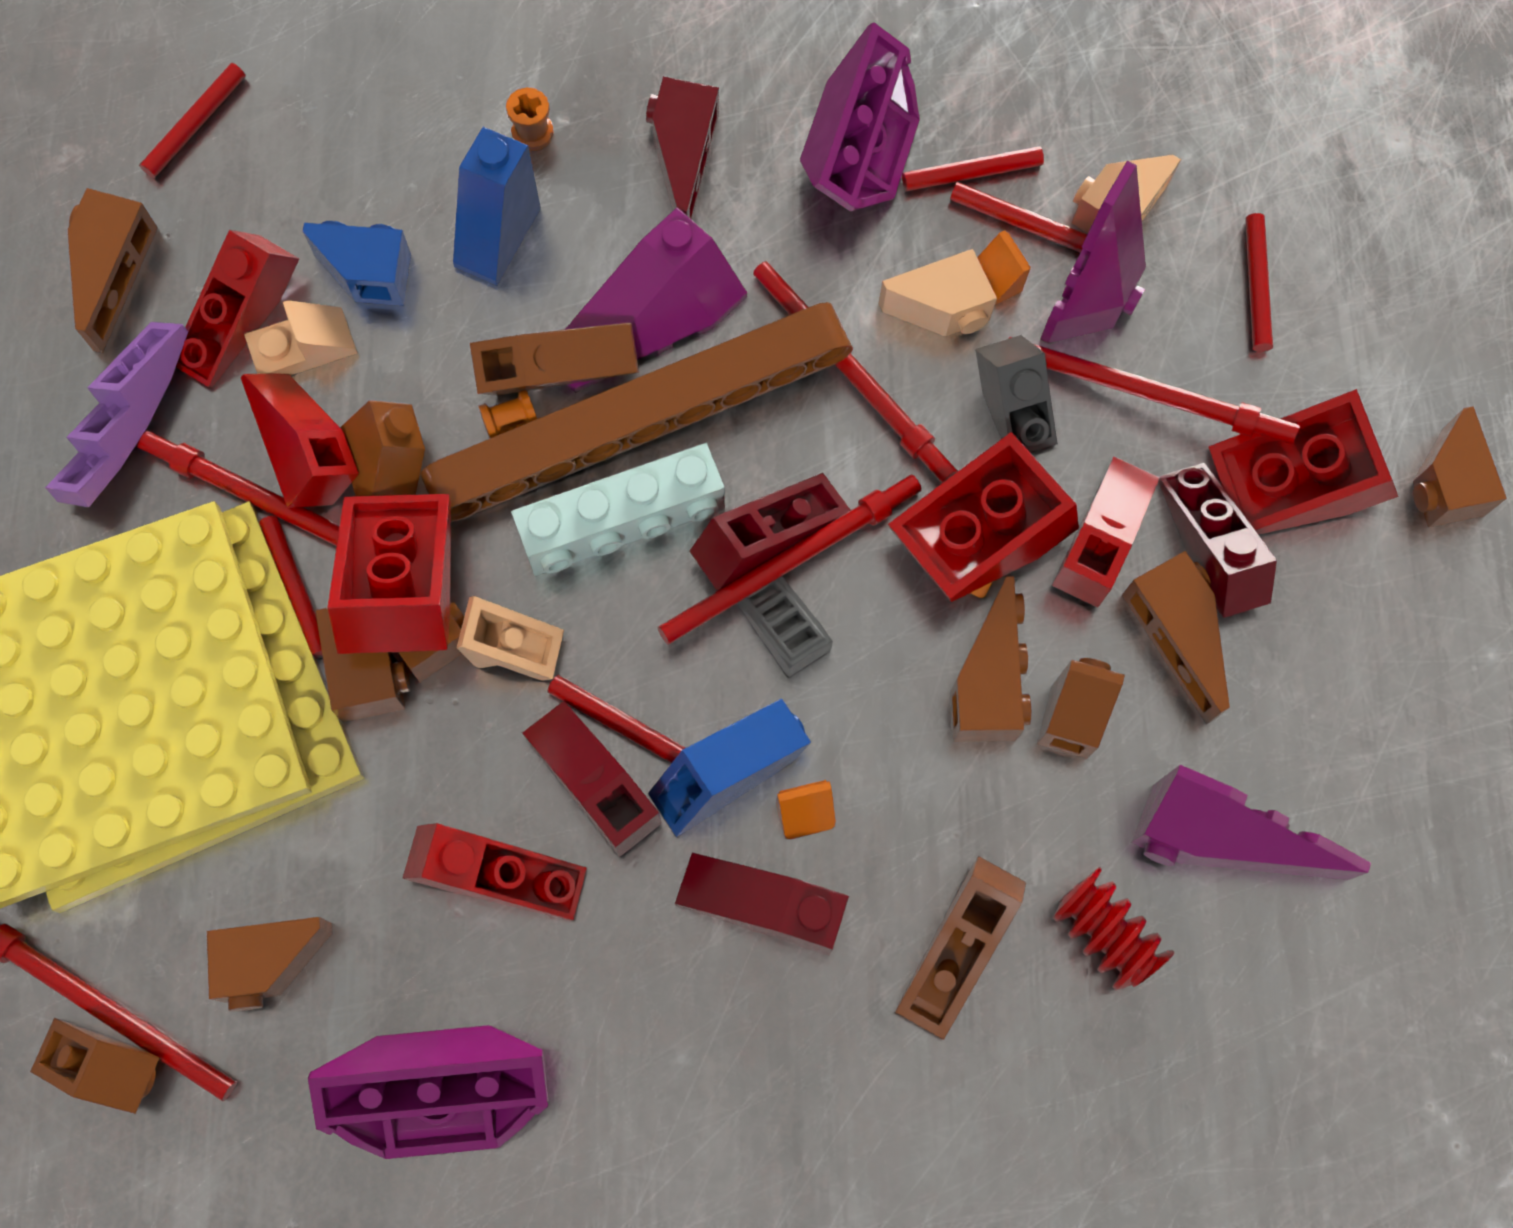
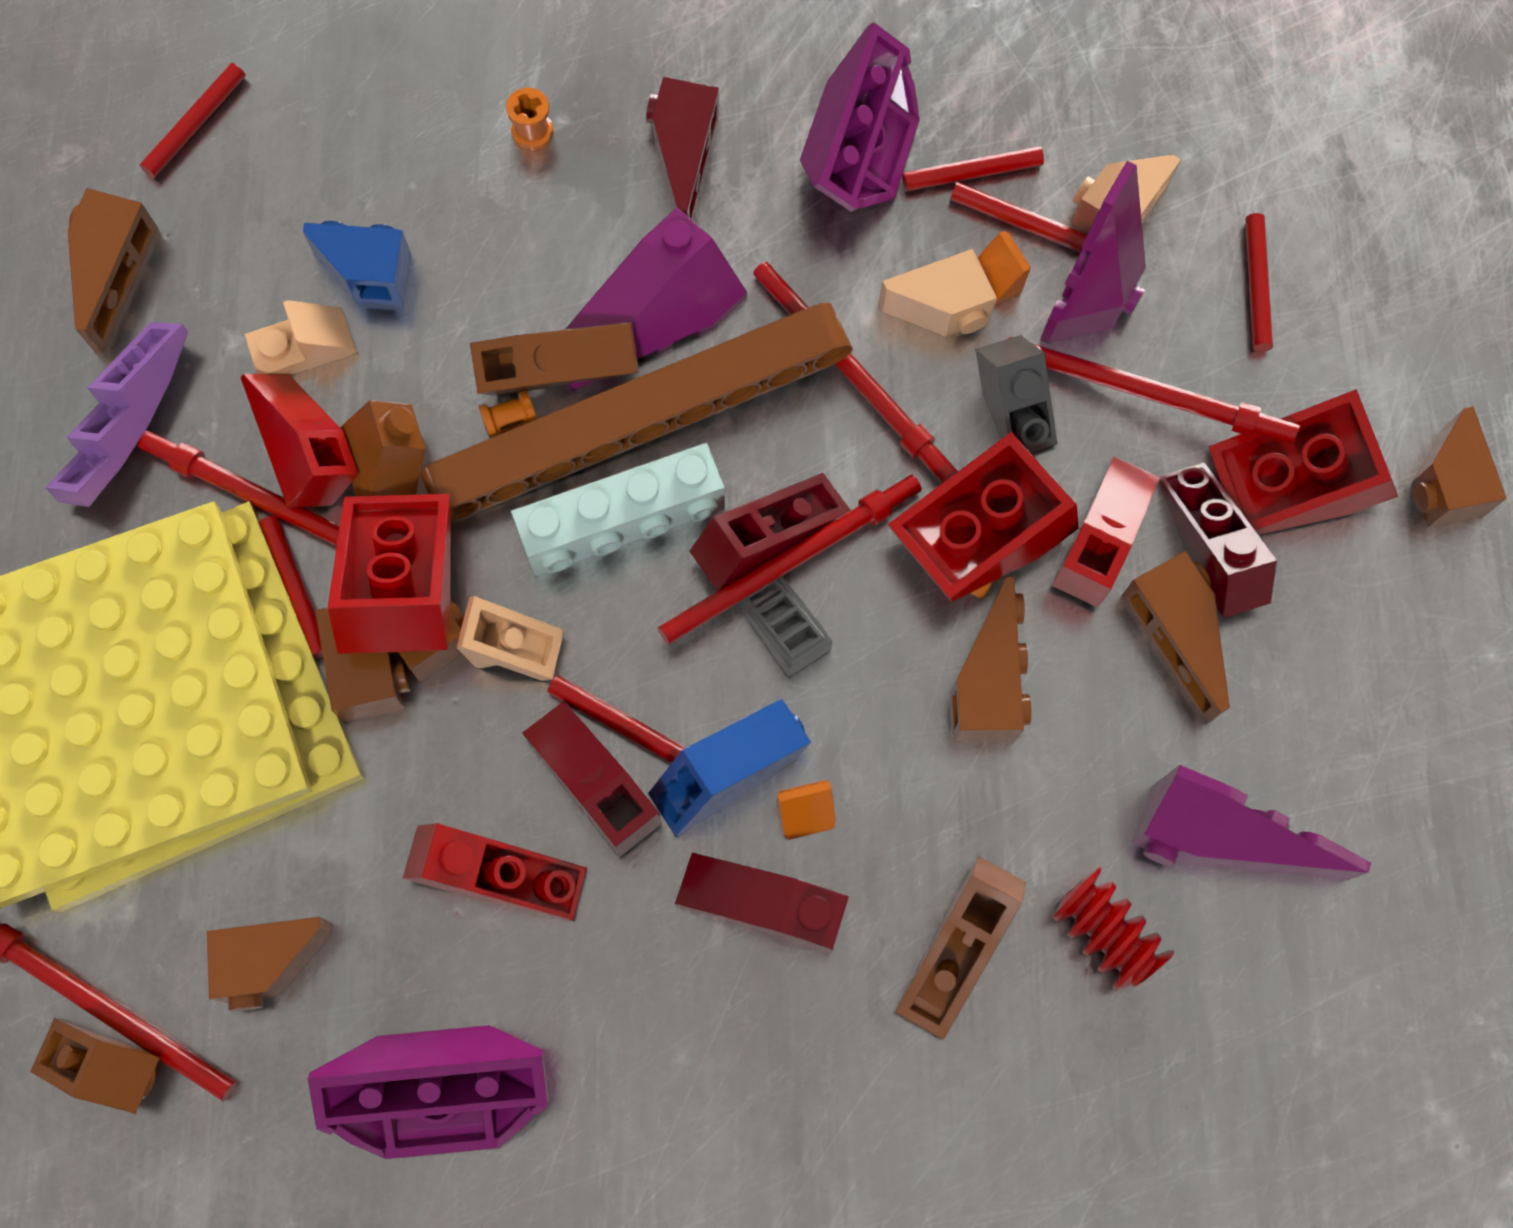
(234, 301): red slope -> none
(493, 205): blue slope -> none
(1080, 707): dark orange slope -> none

